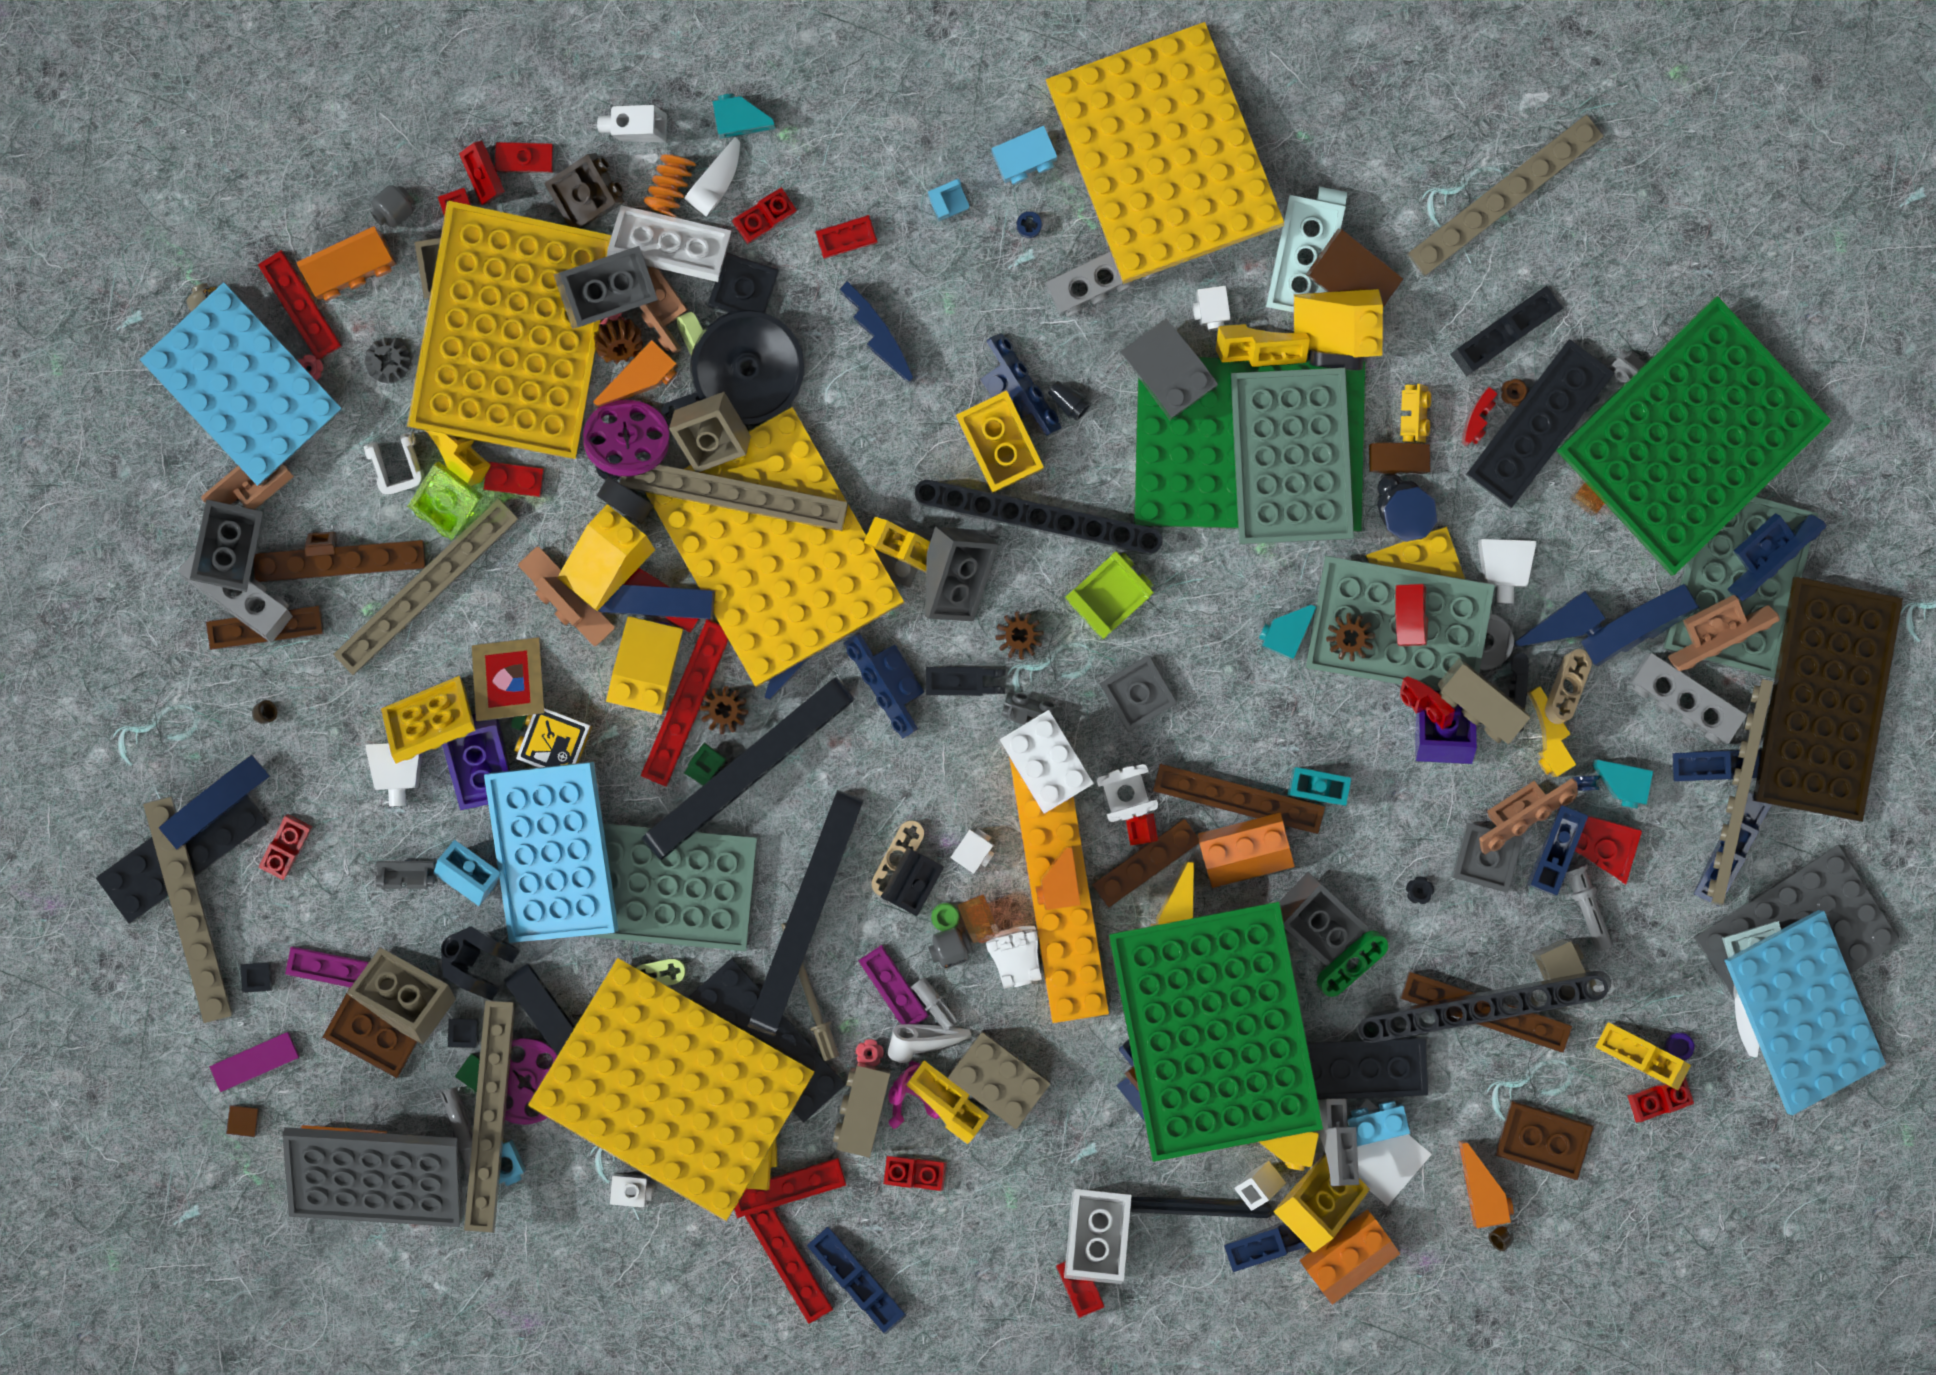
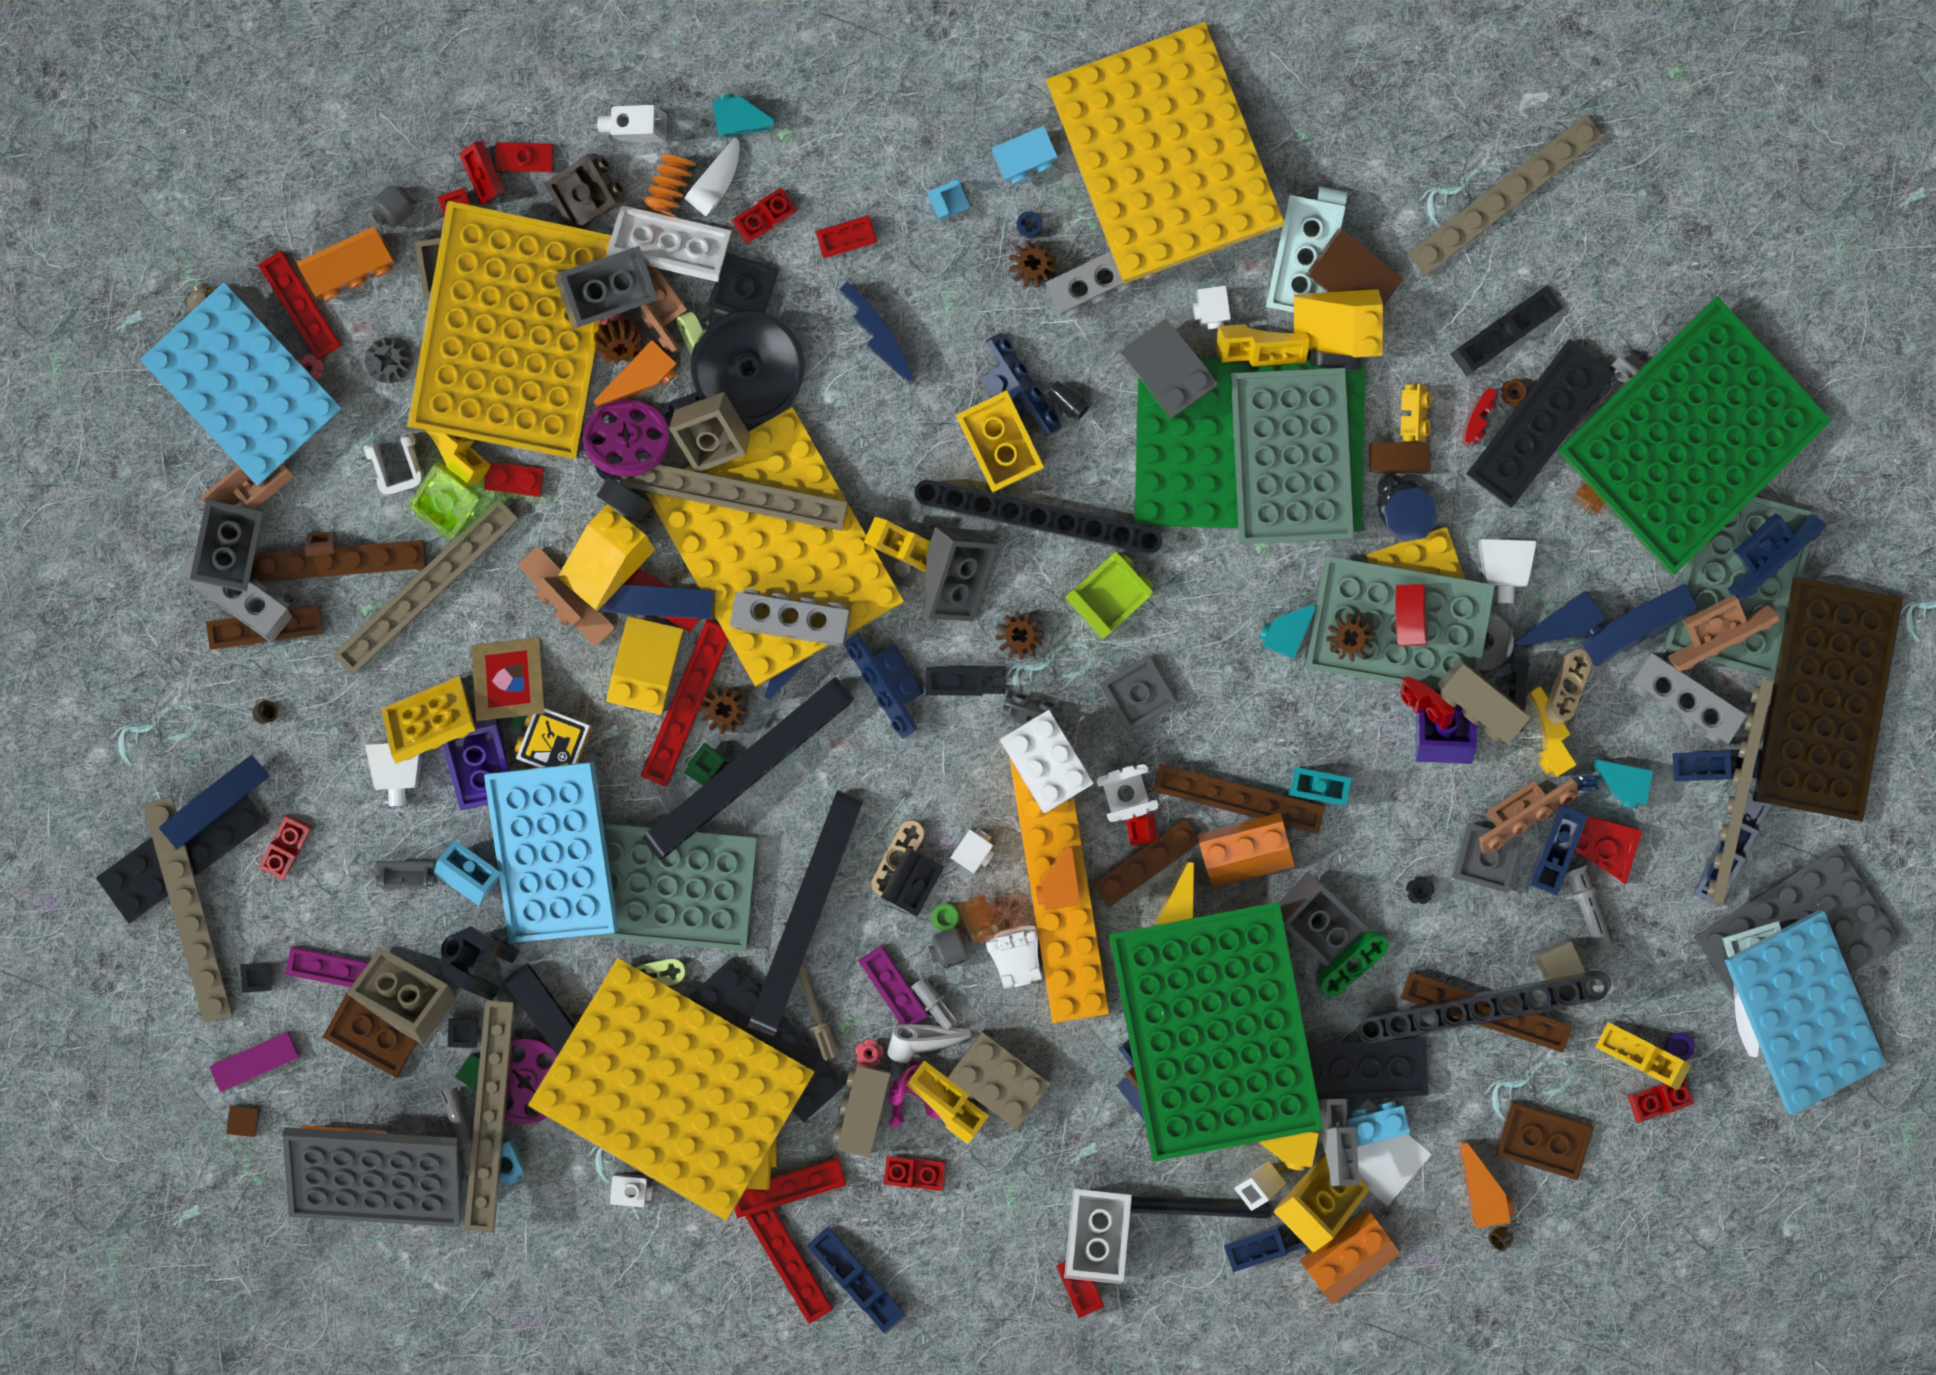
(745, 619): none -> light grey brick
(1038, 256): none -> reddish brown gear

